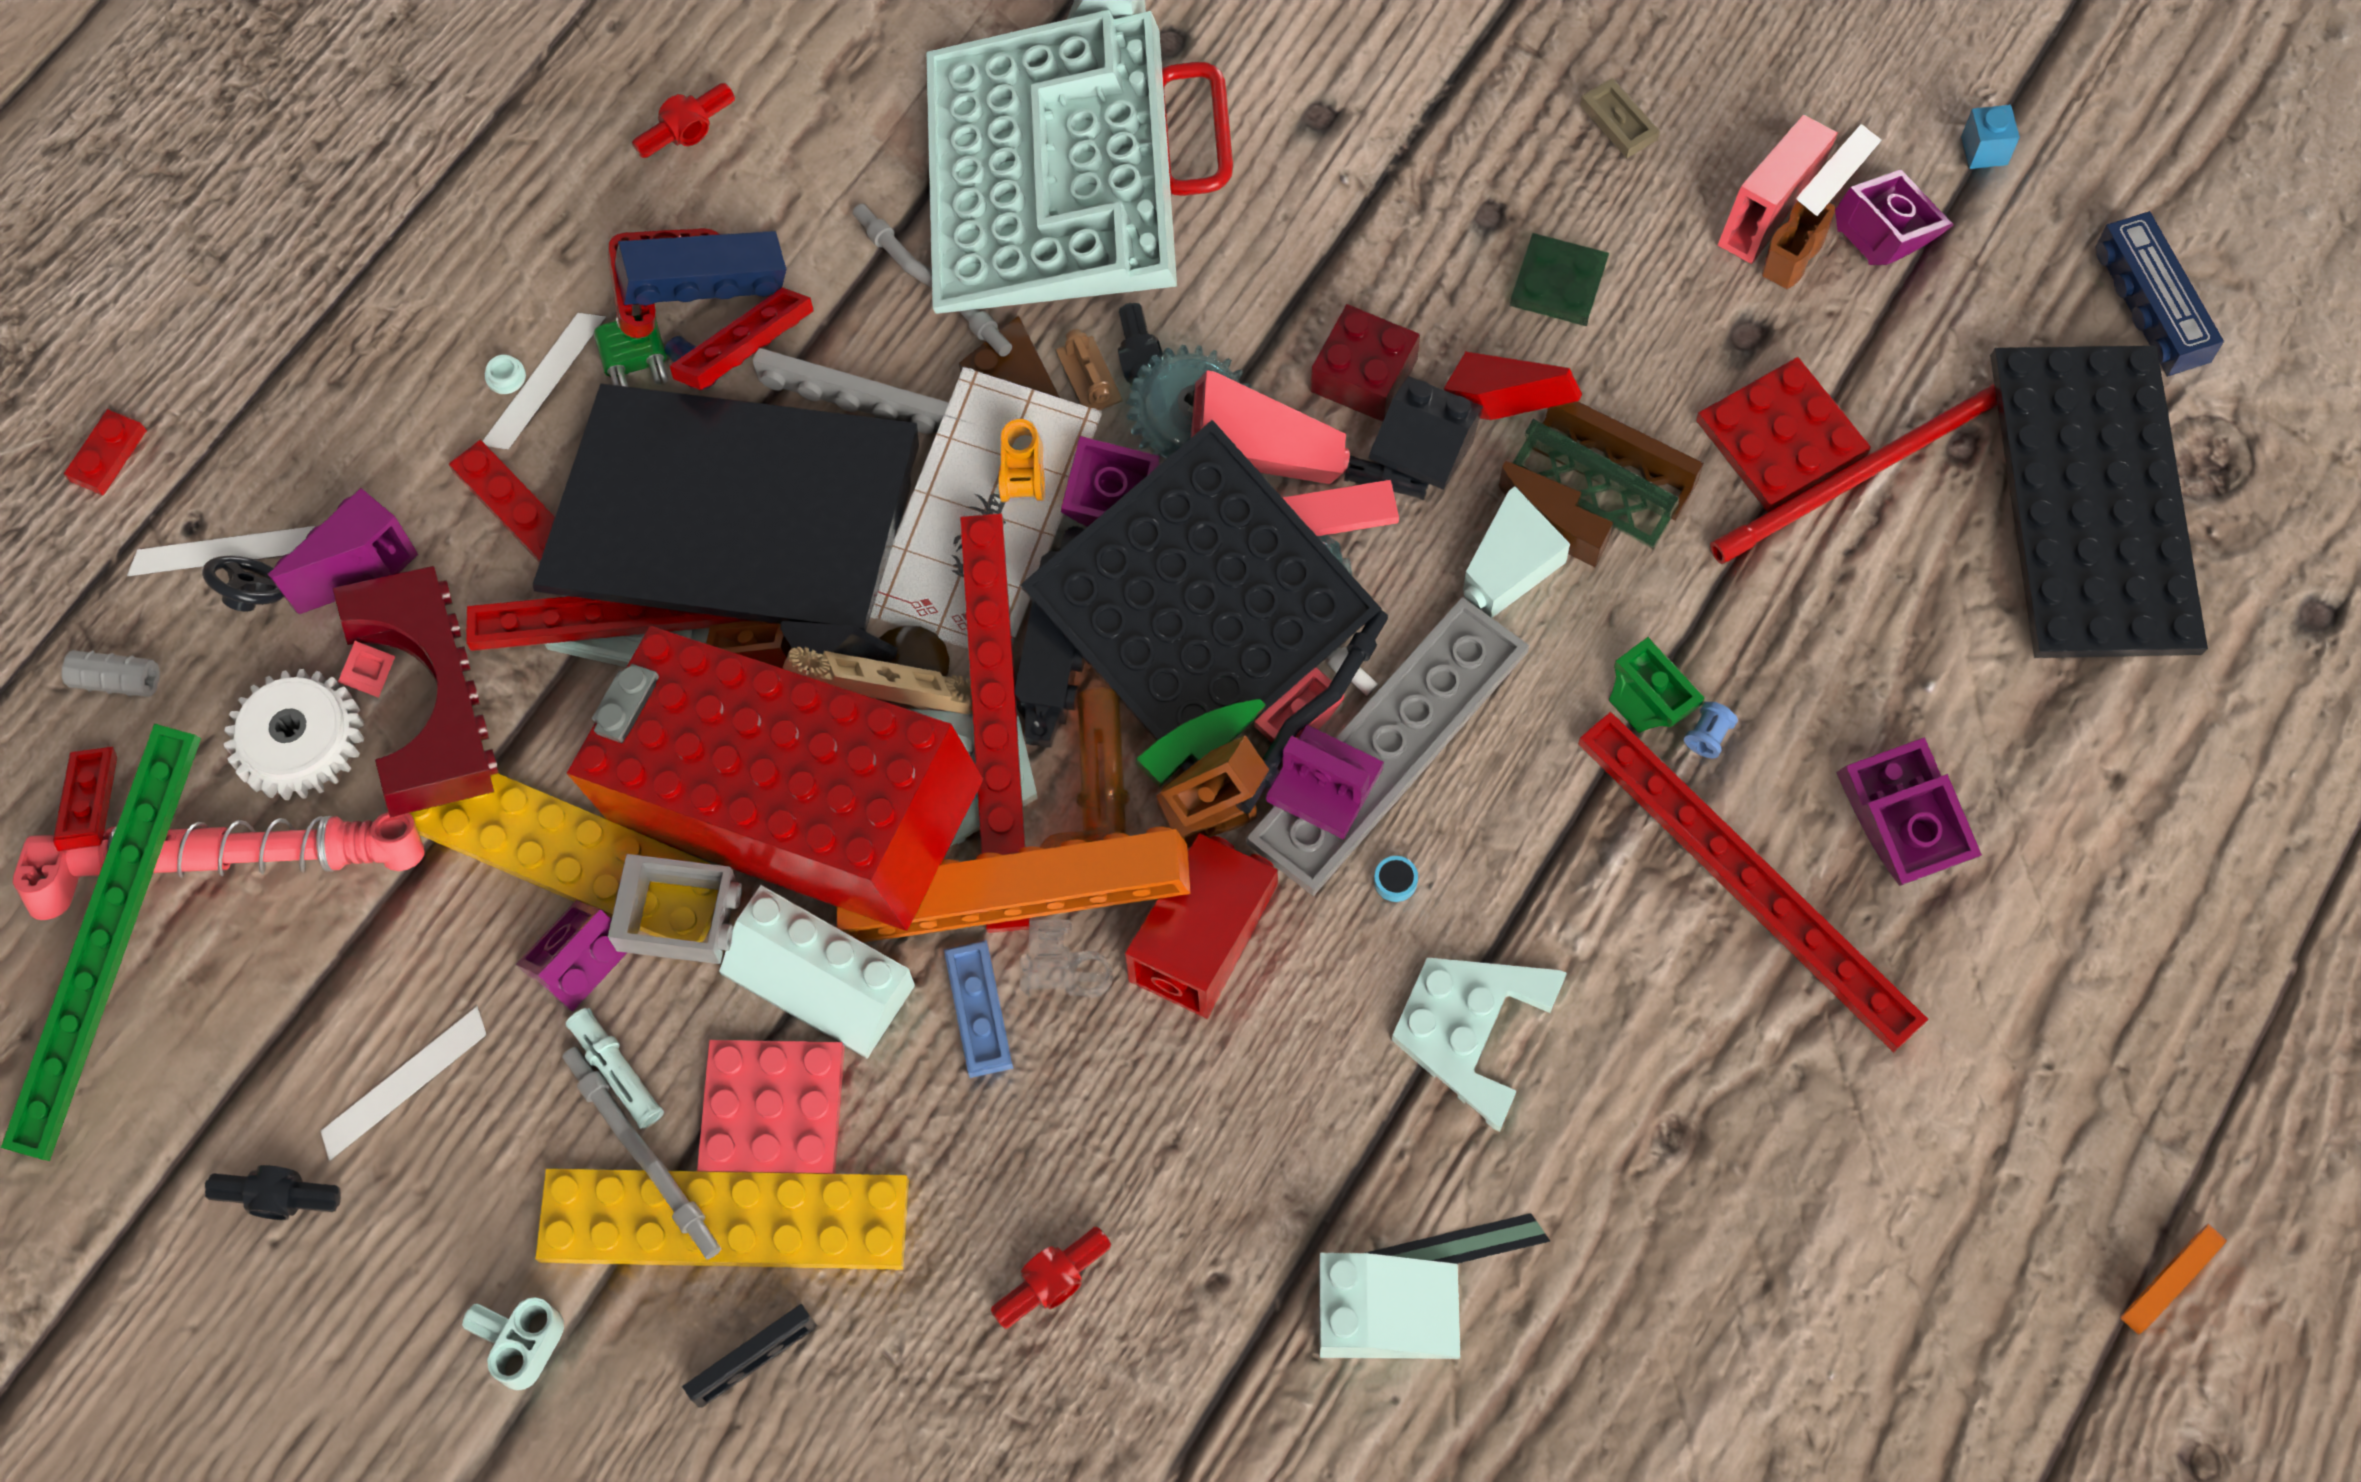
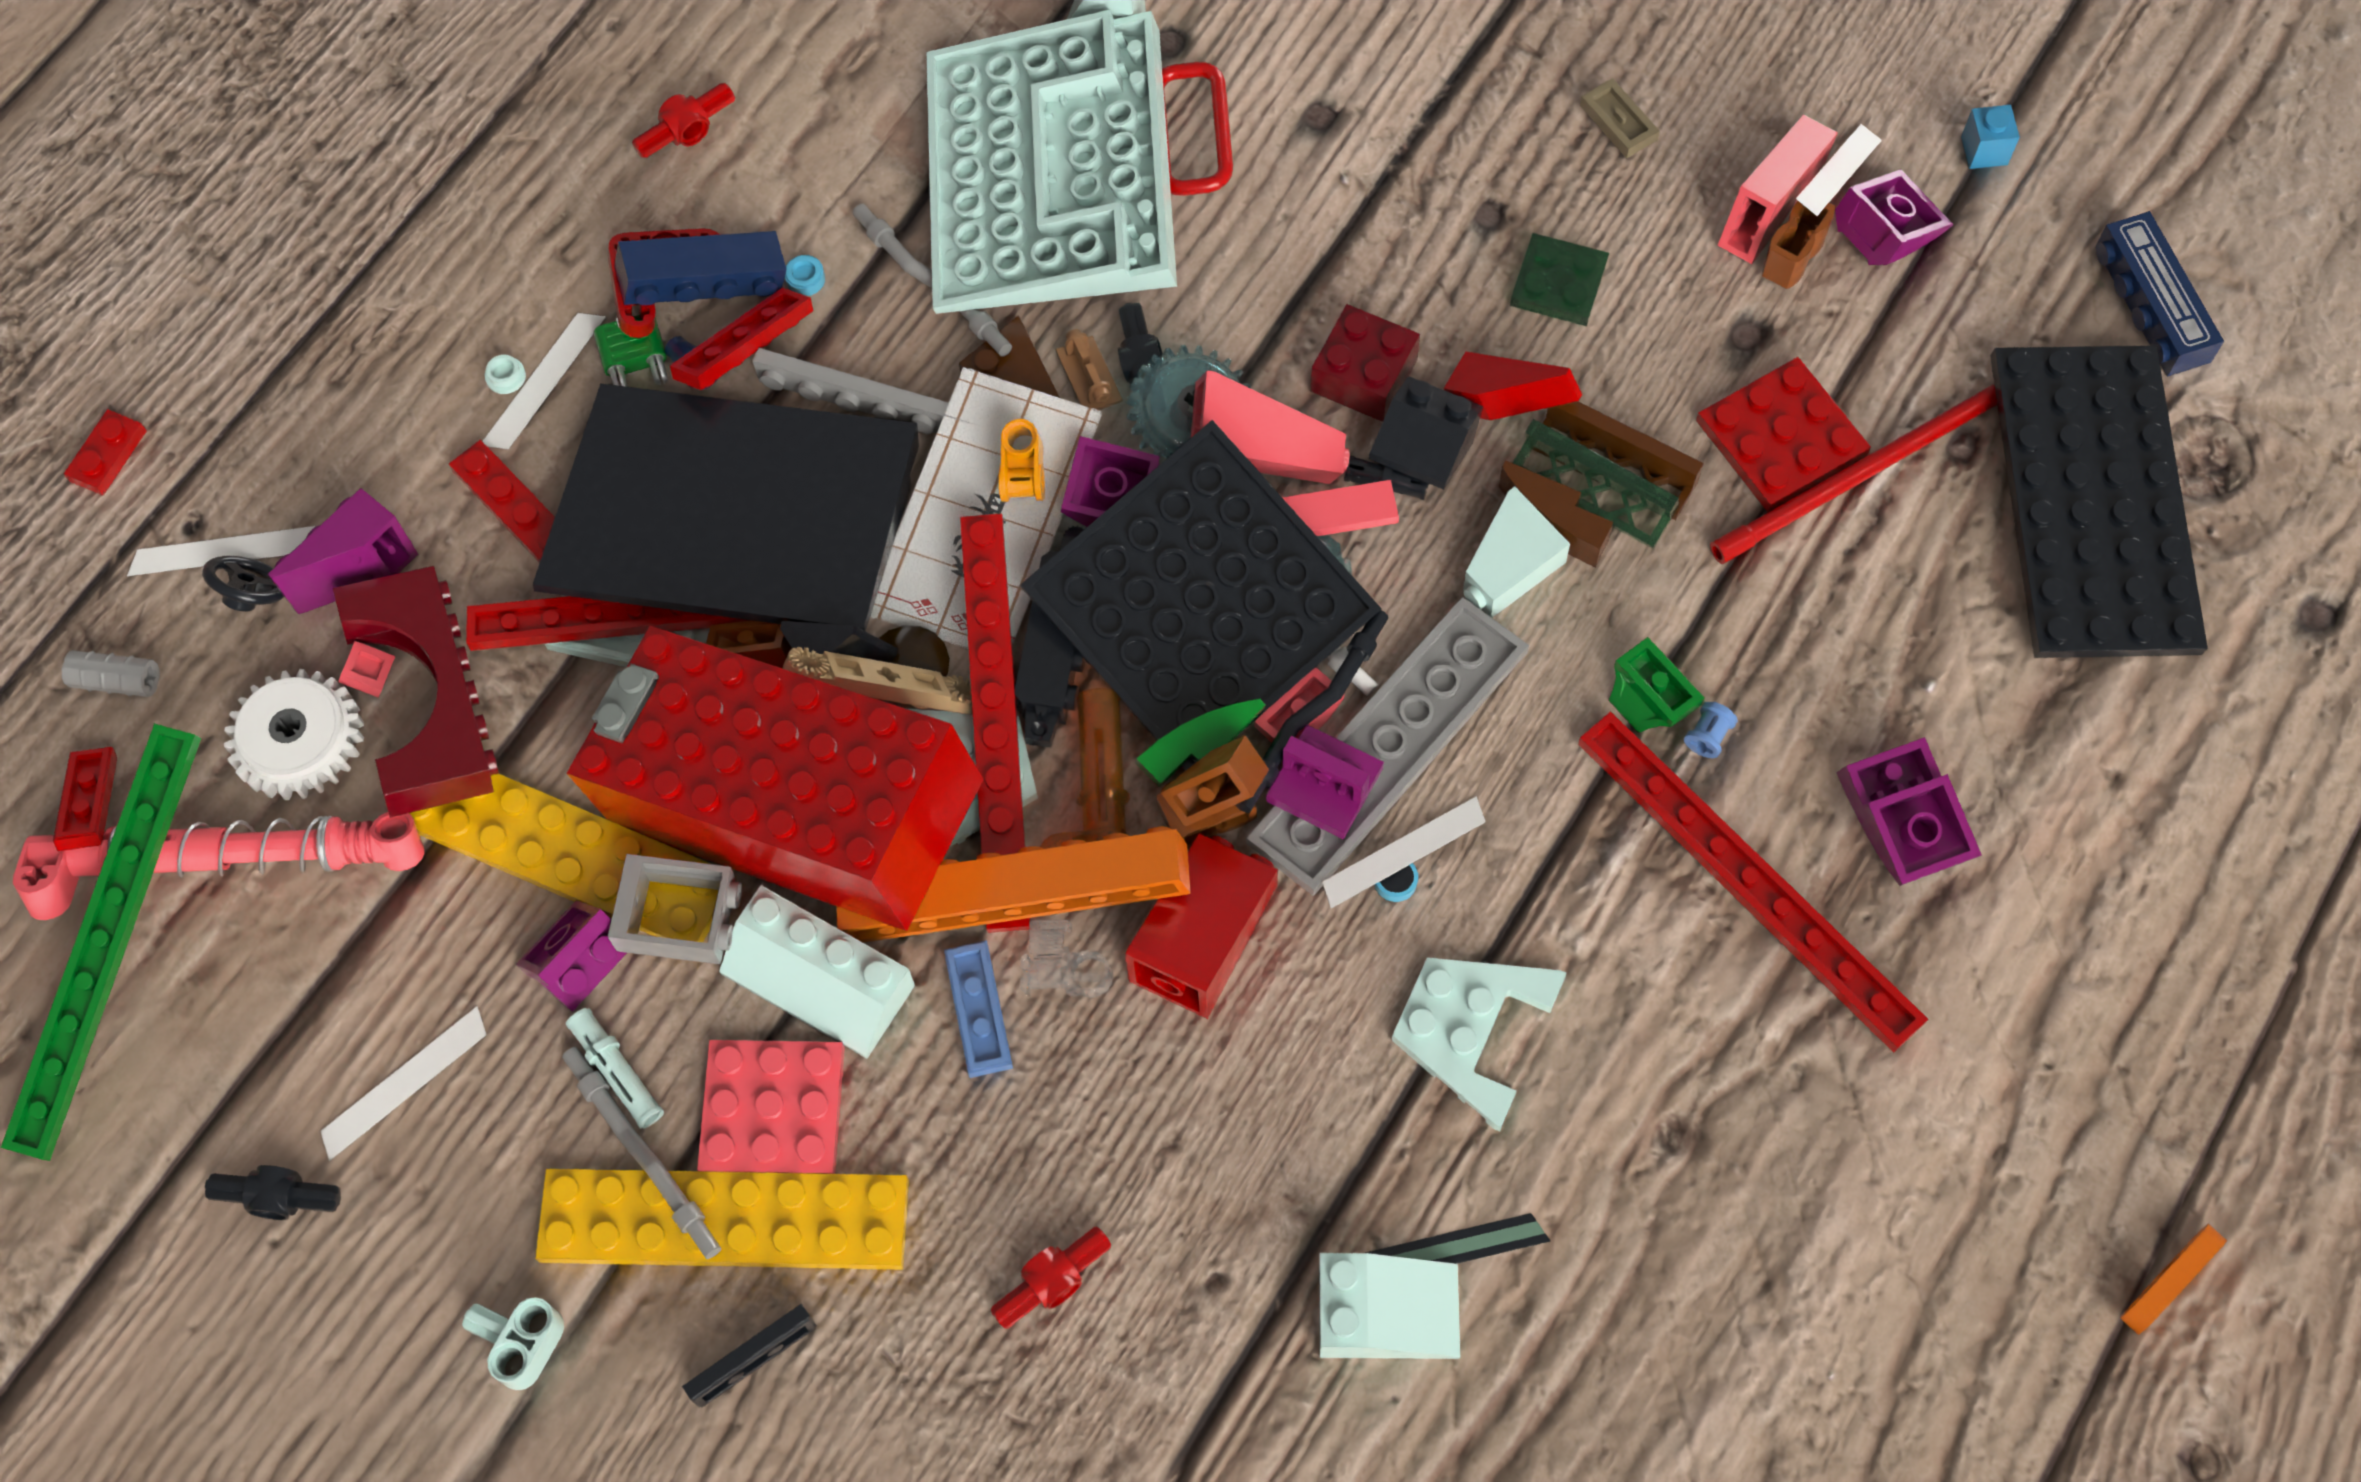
(805, 275): none -> medium azure tile
(1403, 852): none -> white sticker

